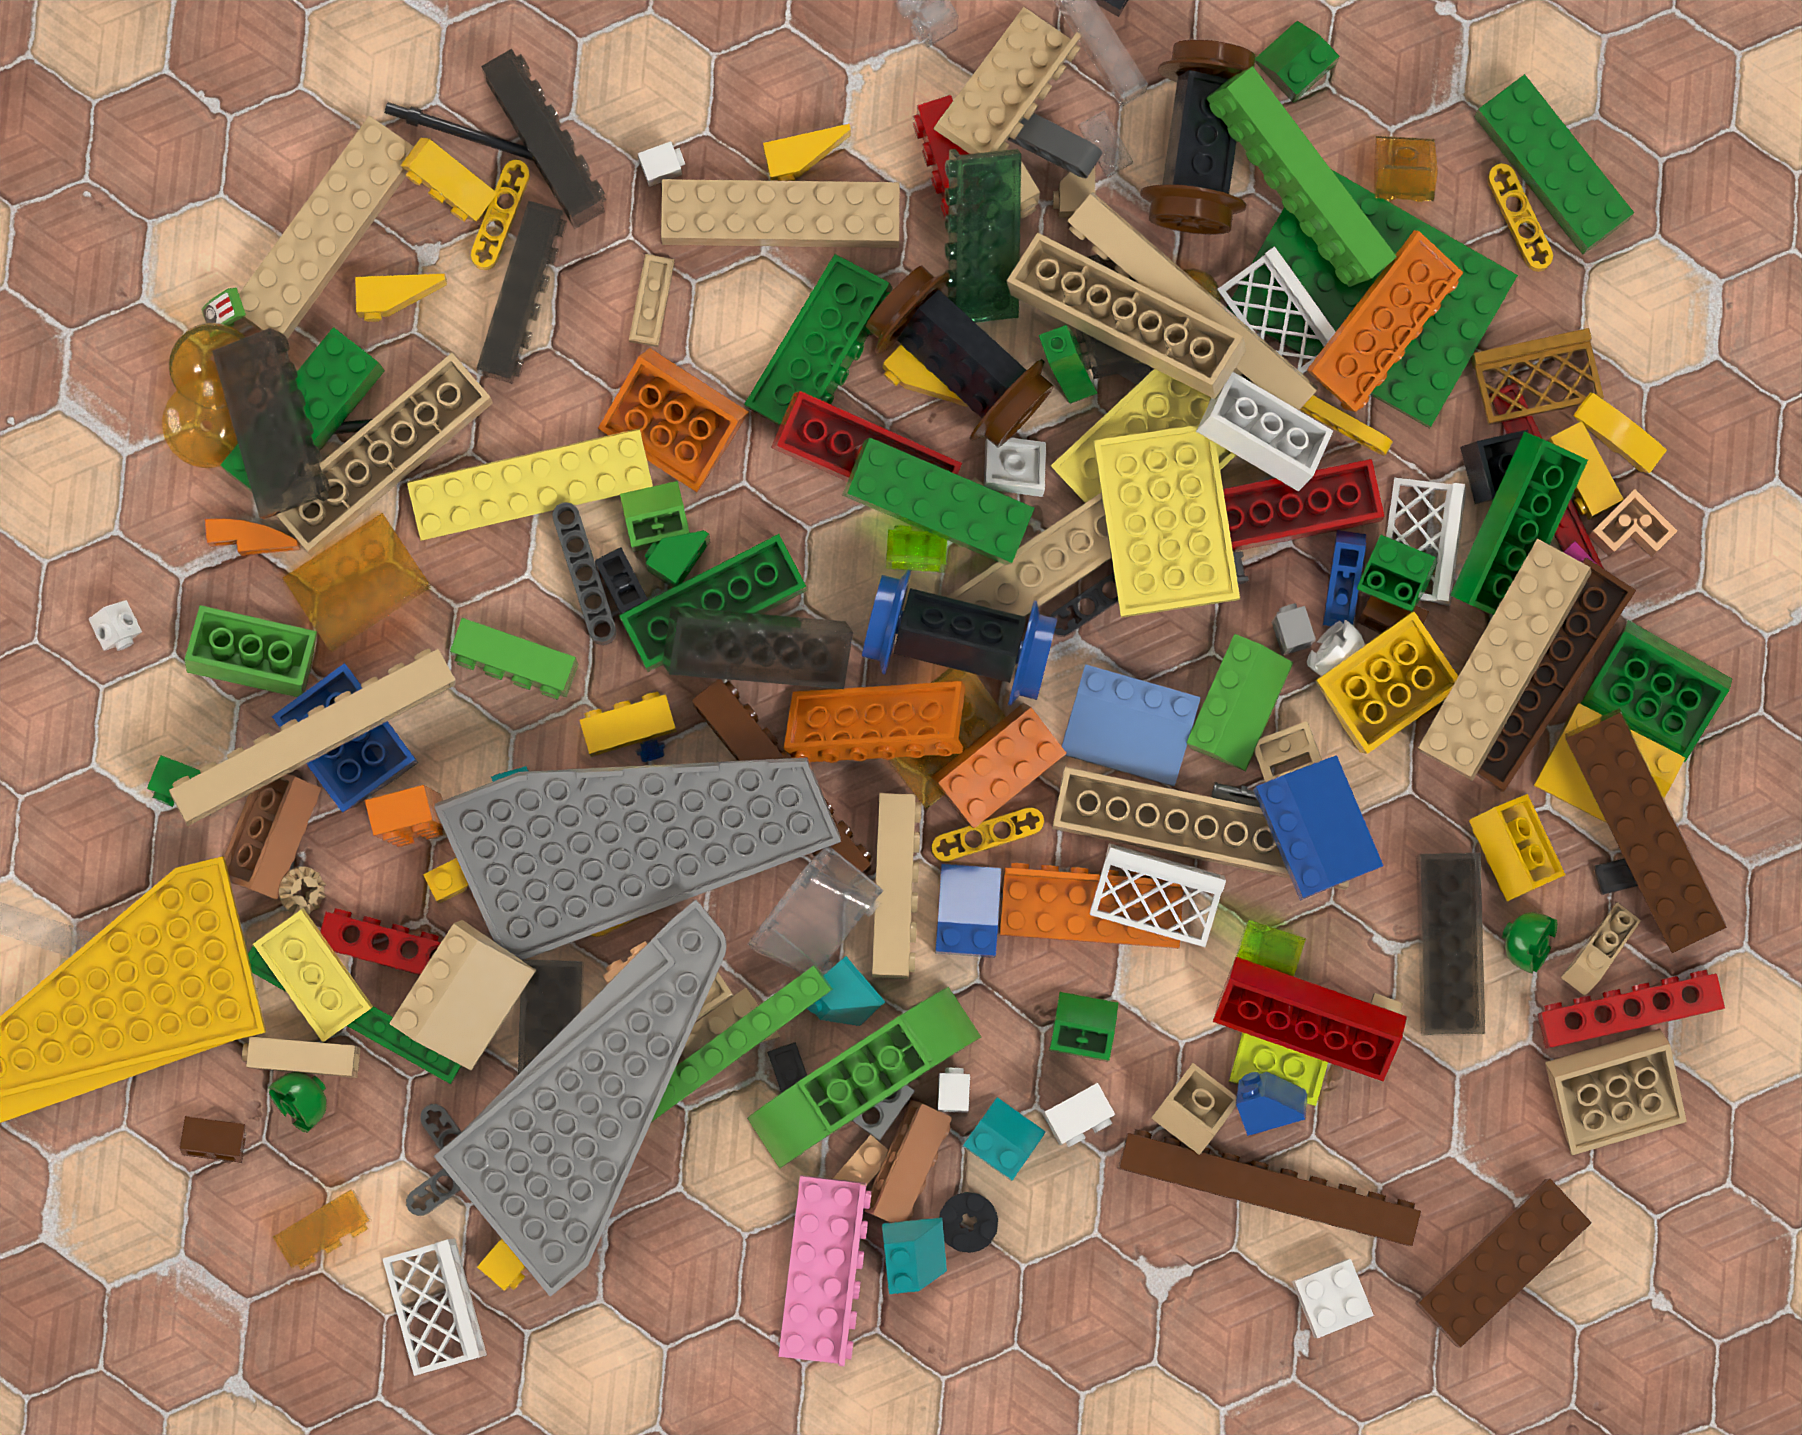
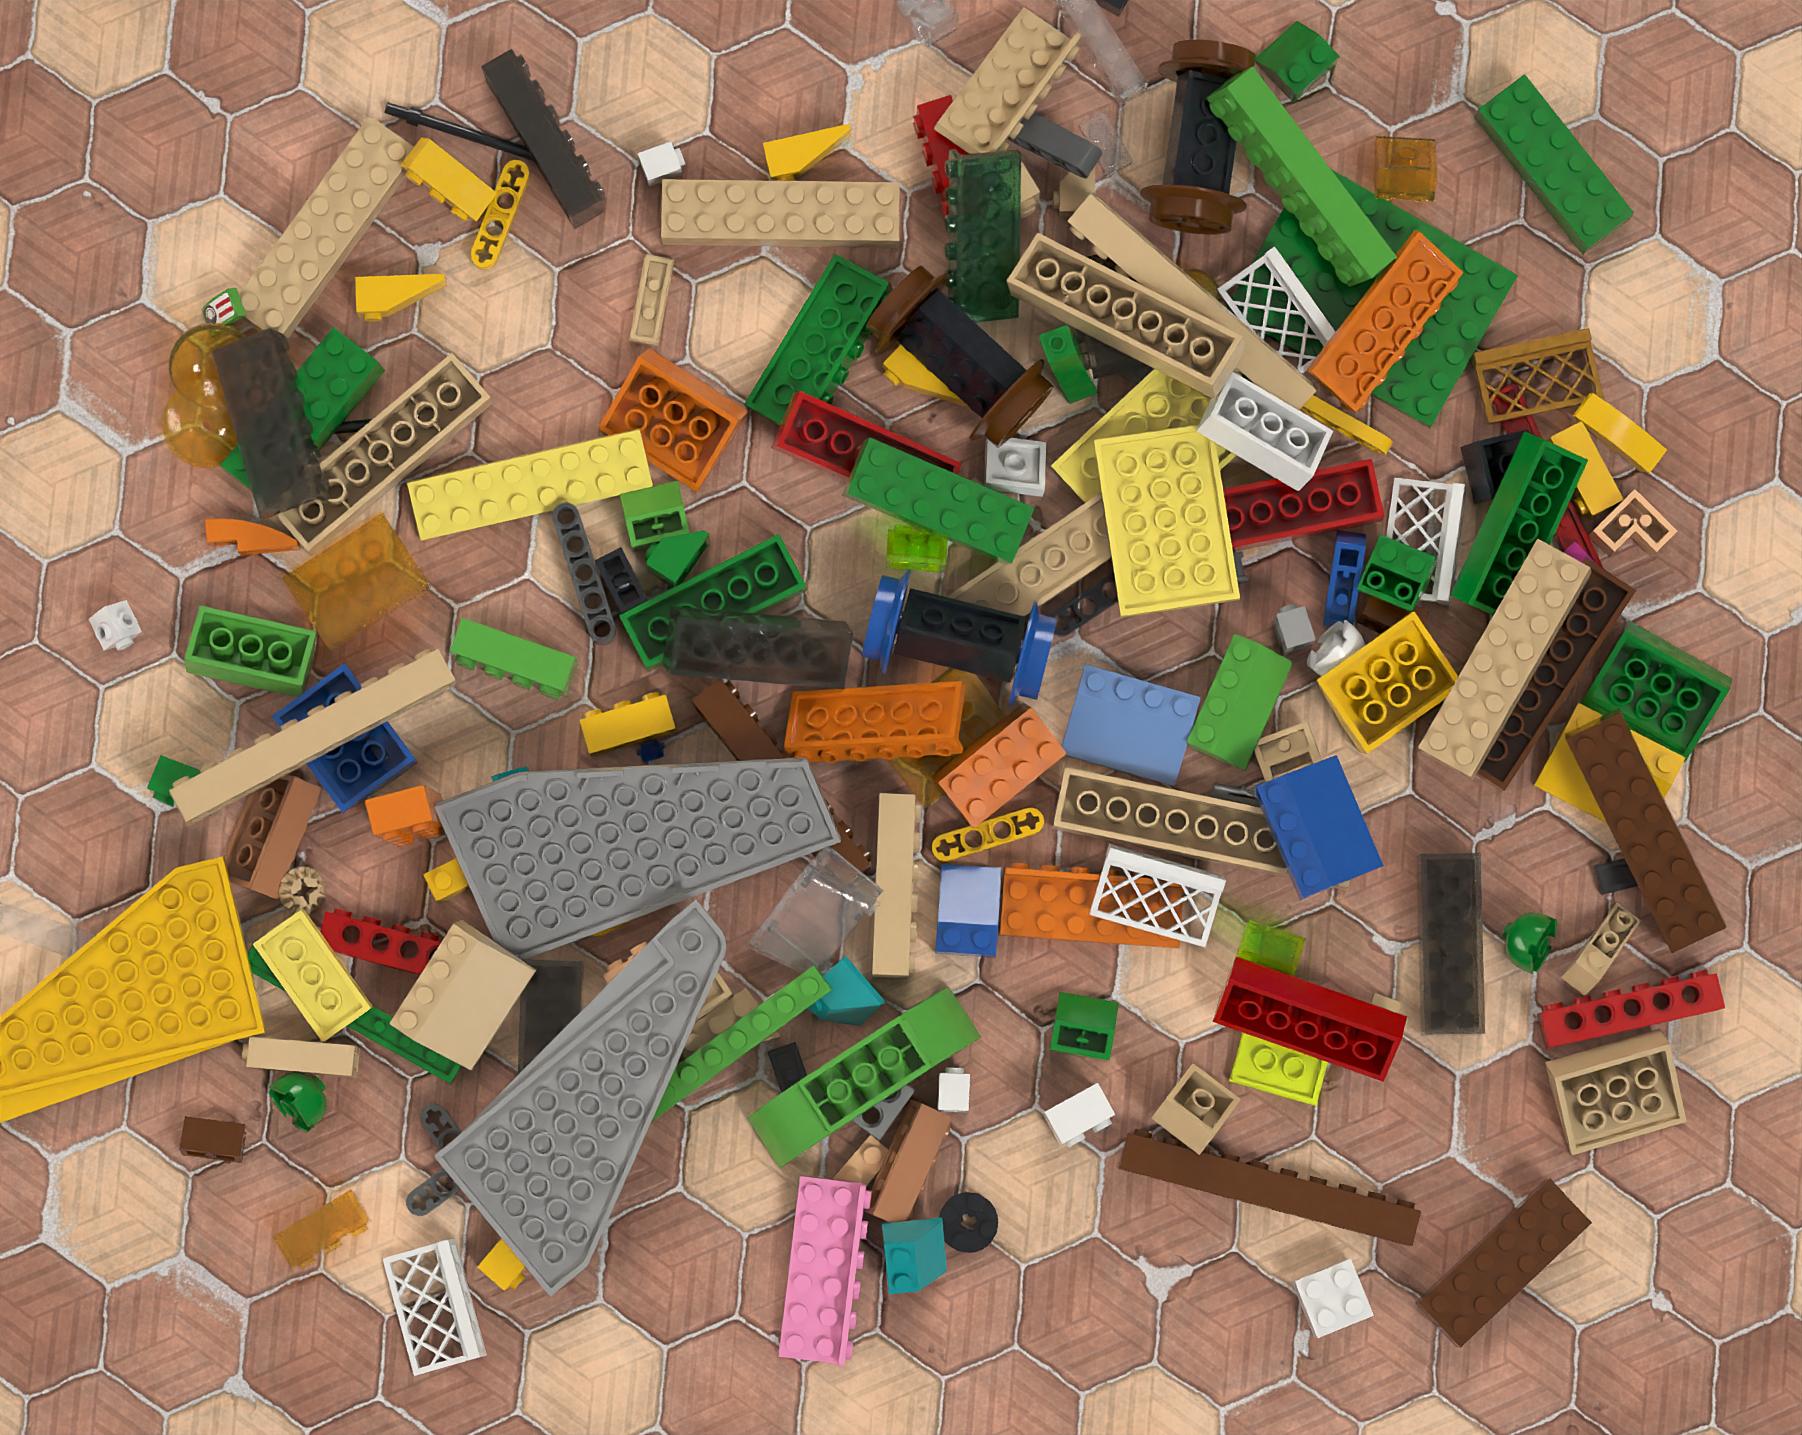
(521, 291): clear smoke brick -> none
(1004, 1139): teal slope -> none
(1269, 1102): blue slope -> none
(1515, 219): yellow beam -> none
(1517, 847): yellow slope -> none

